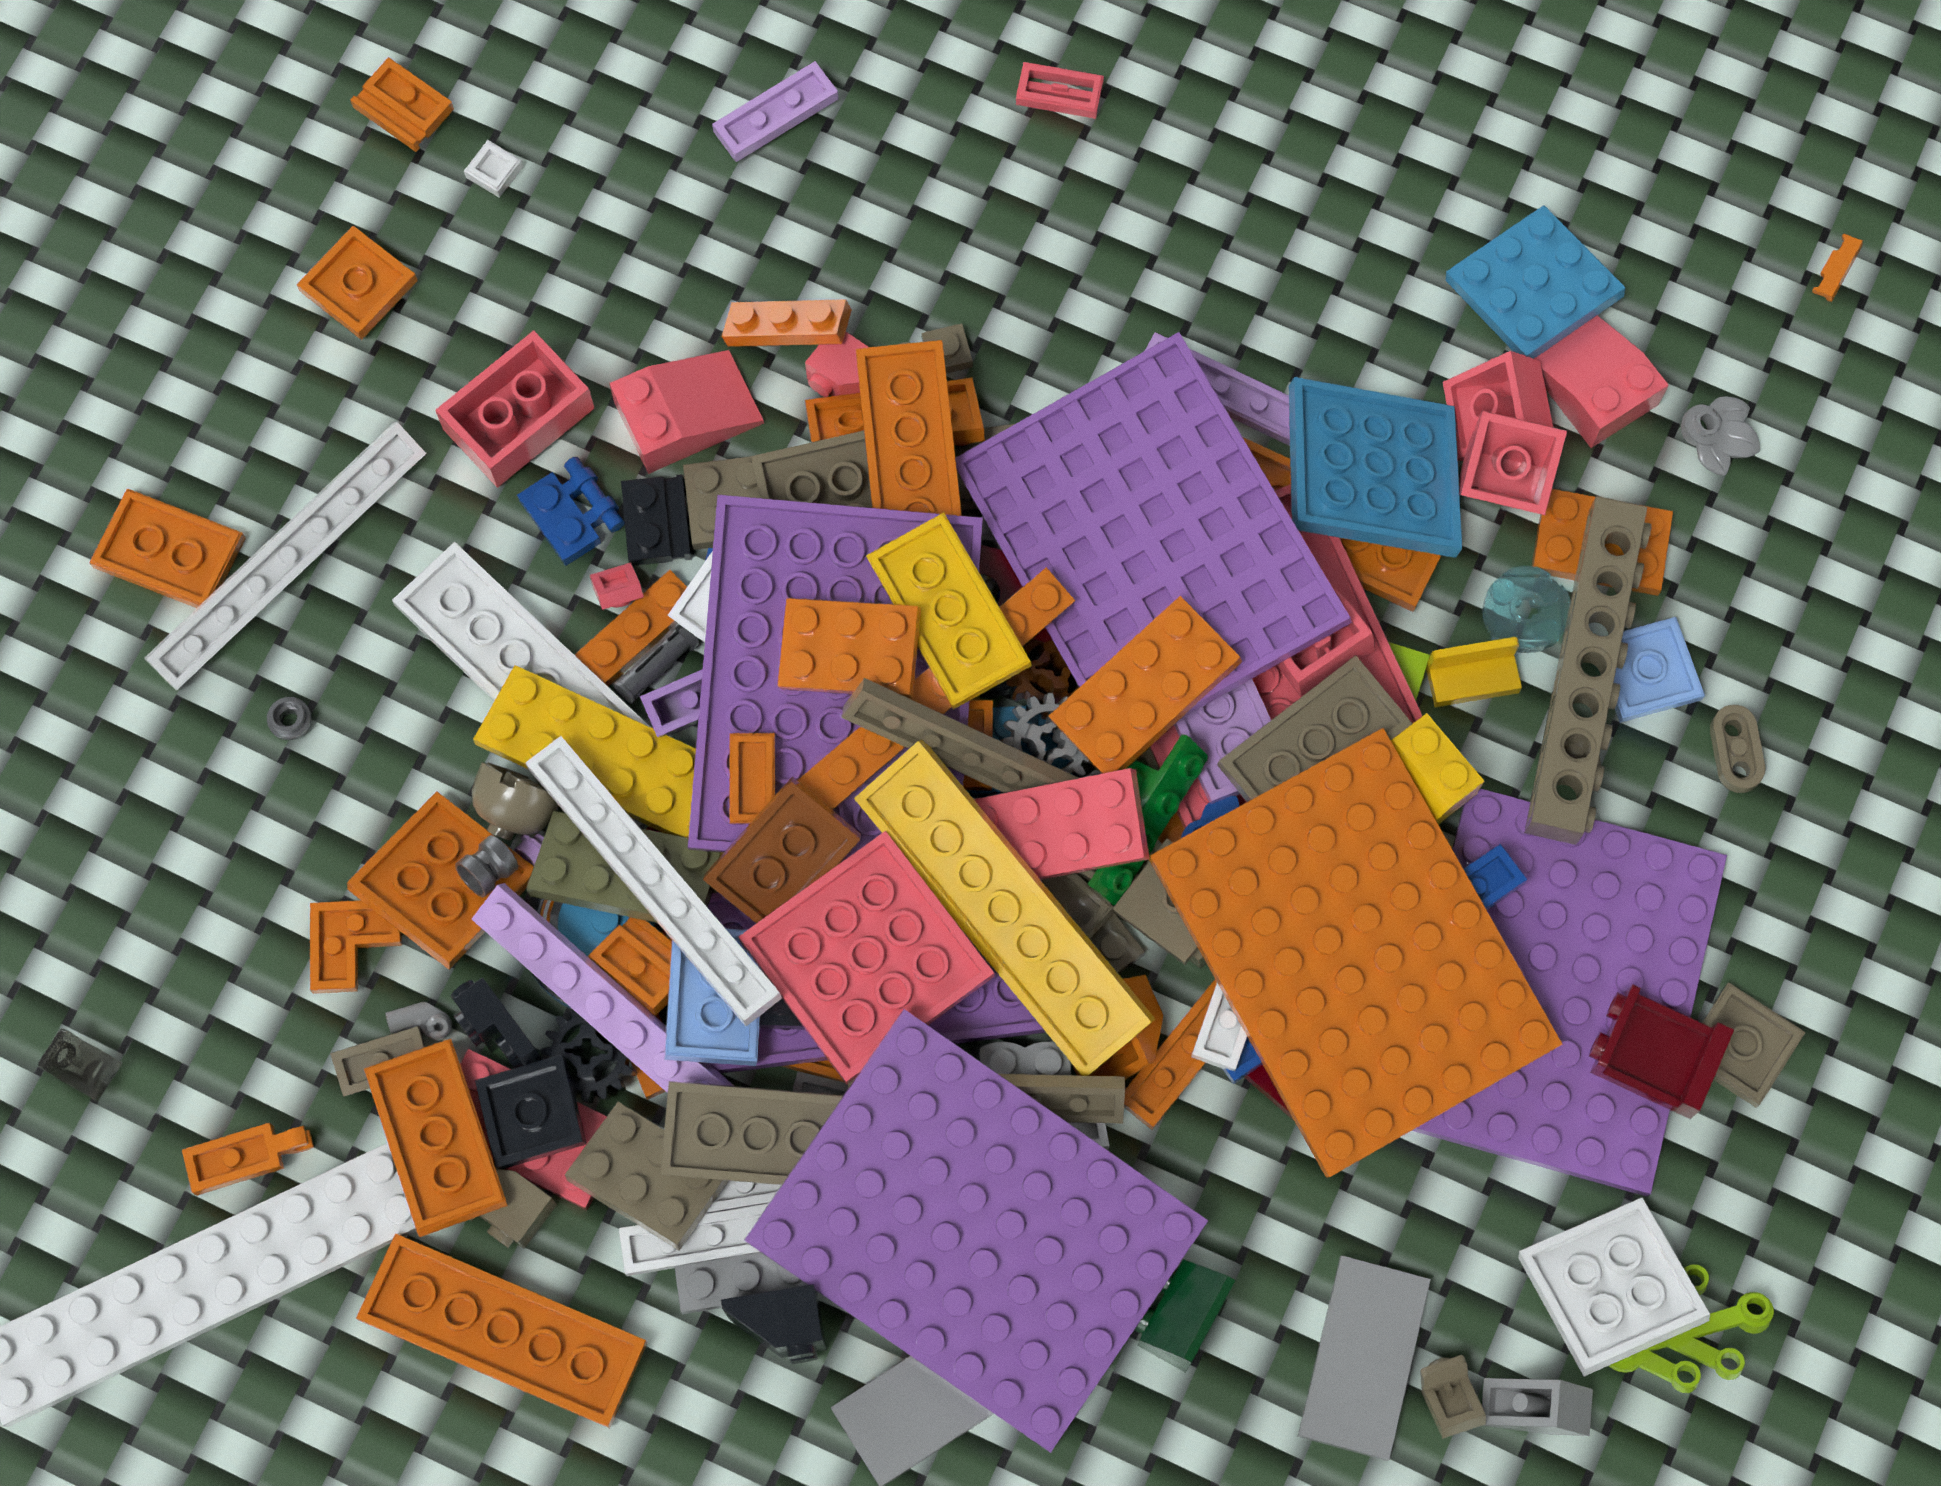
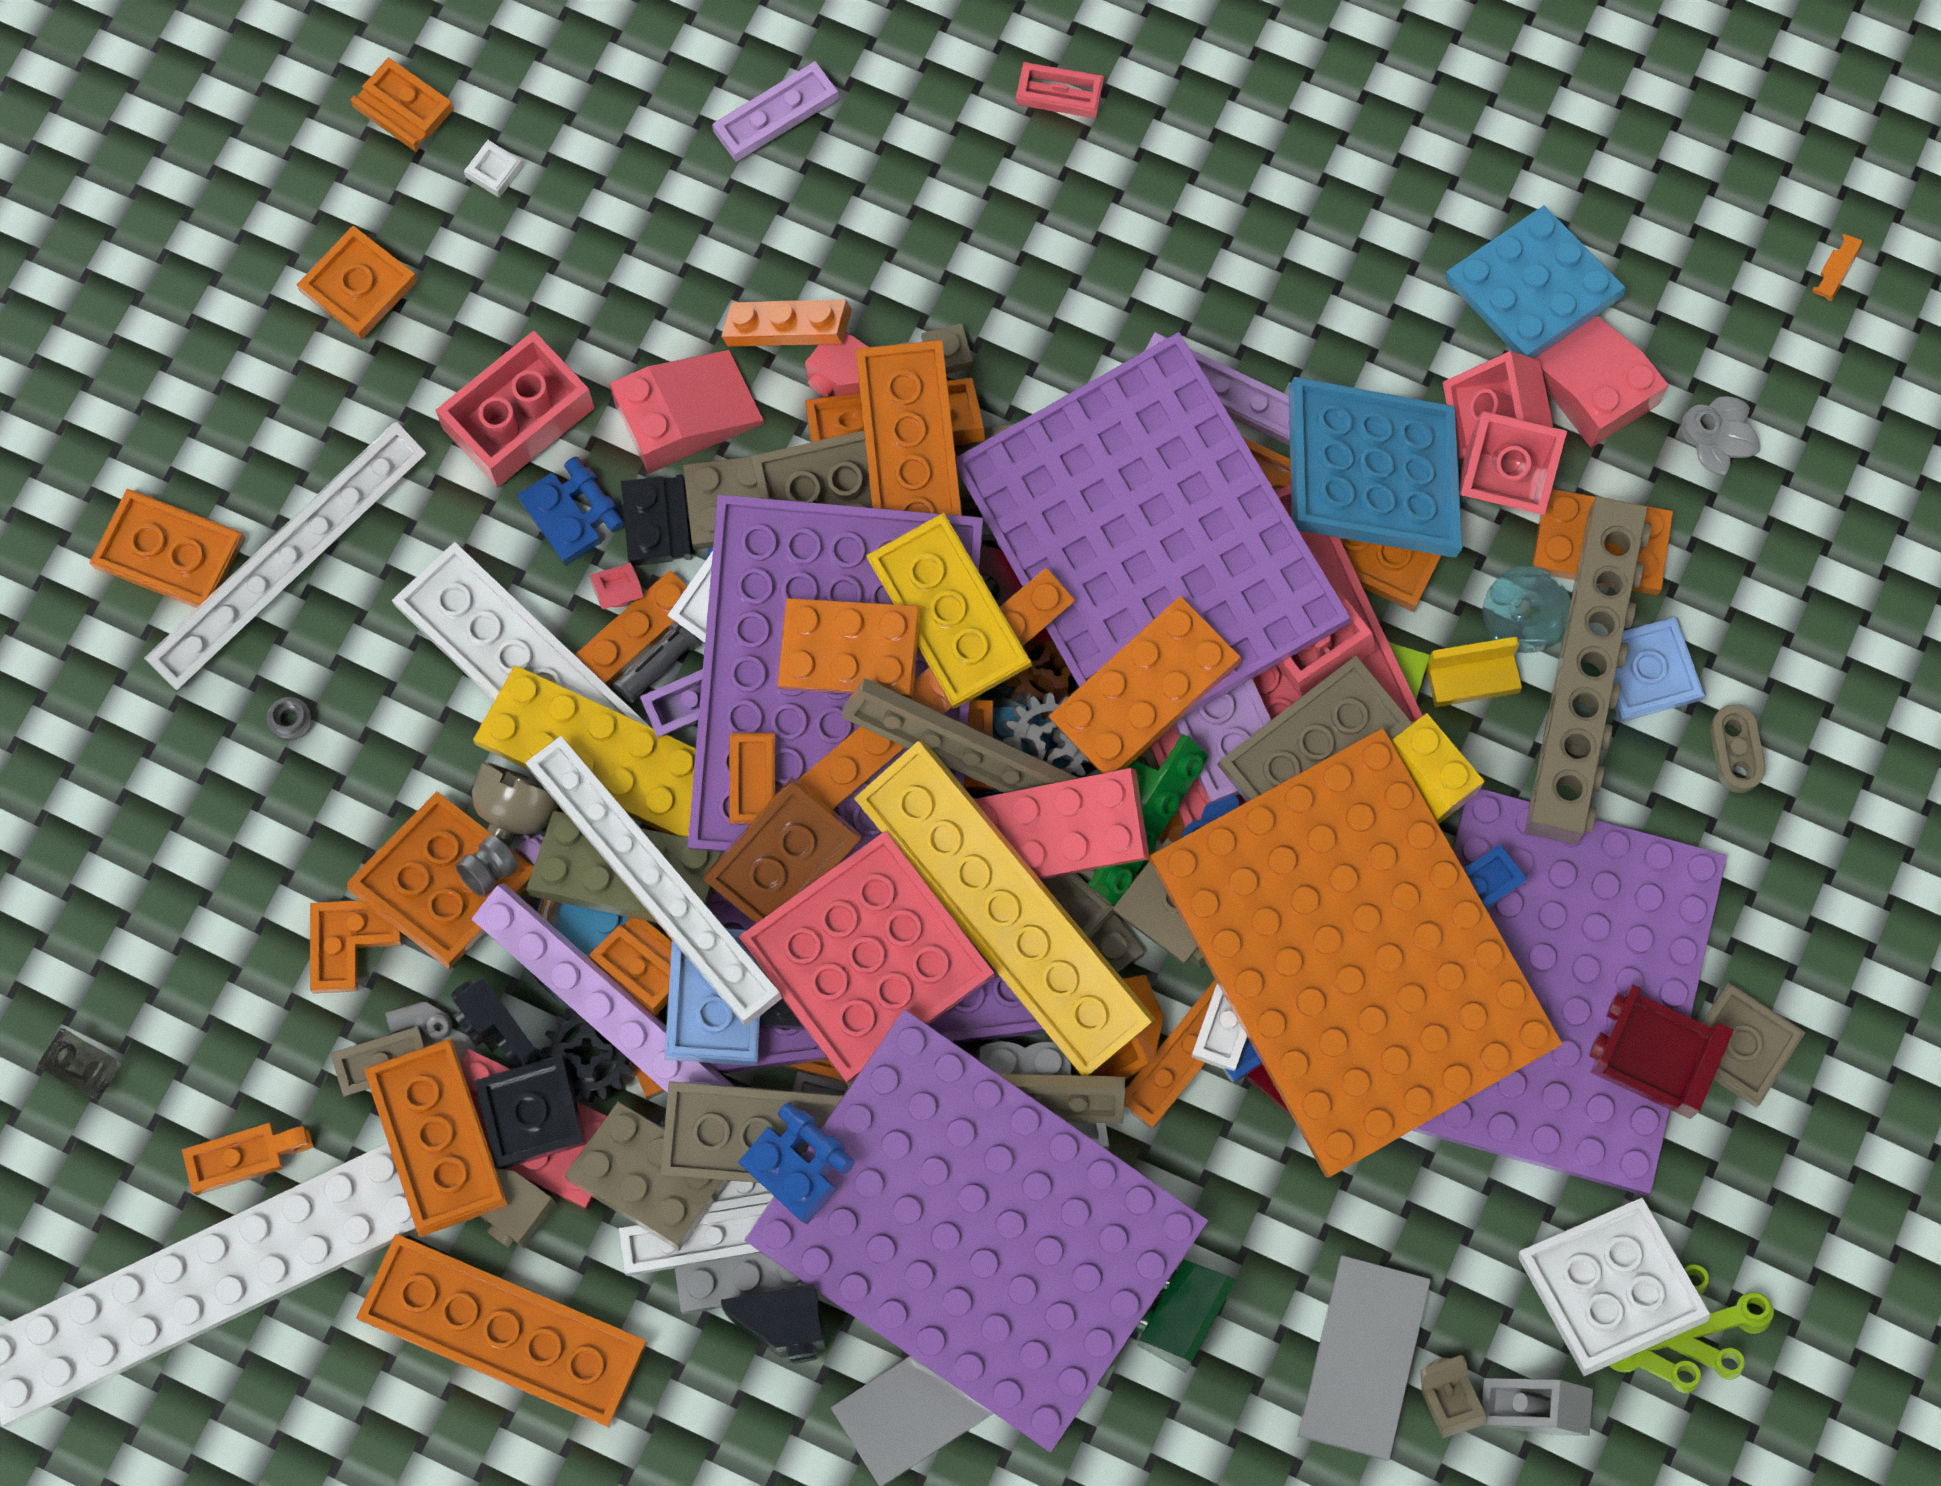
(788, 1174): none -> blue plate

